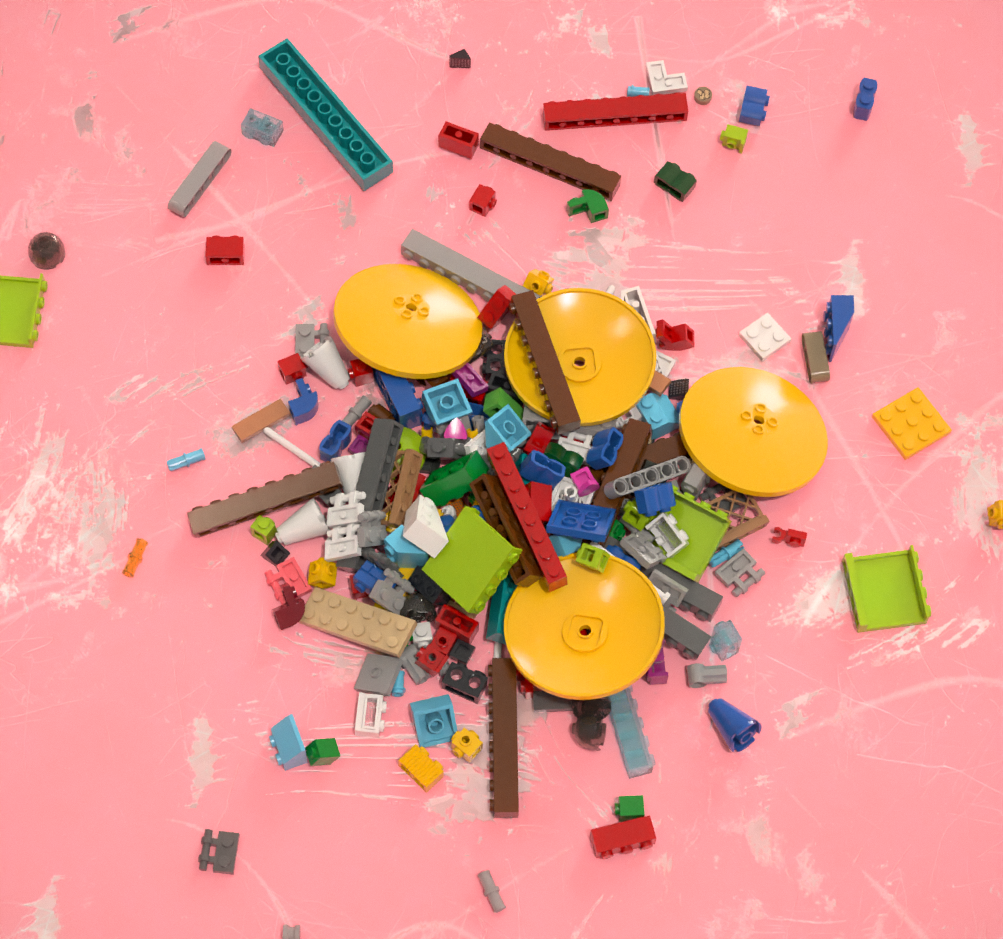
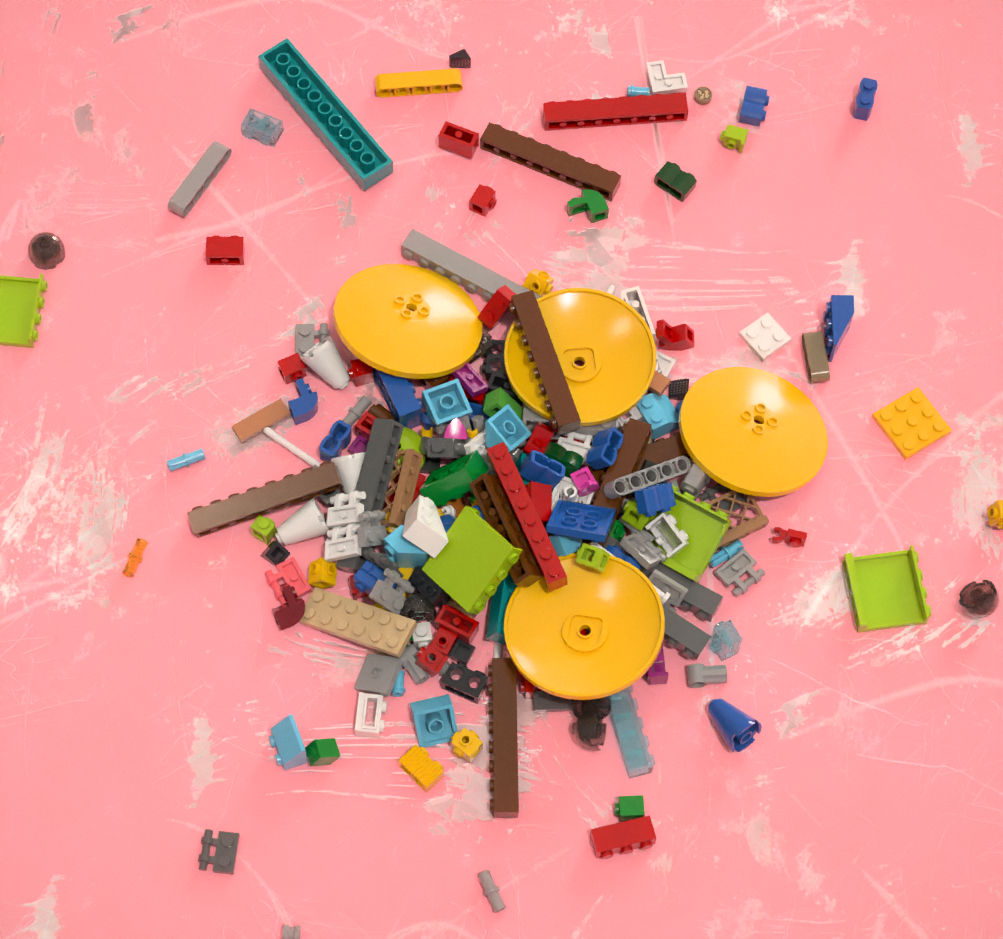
(418, 83): none -> yellow beam
(979, 599): none -> clear smoke cylinder

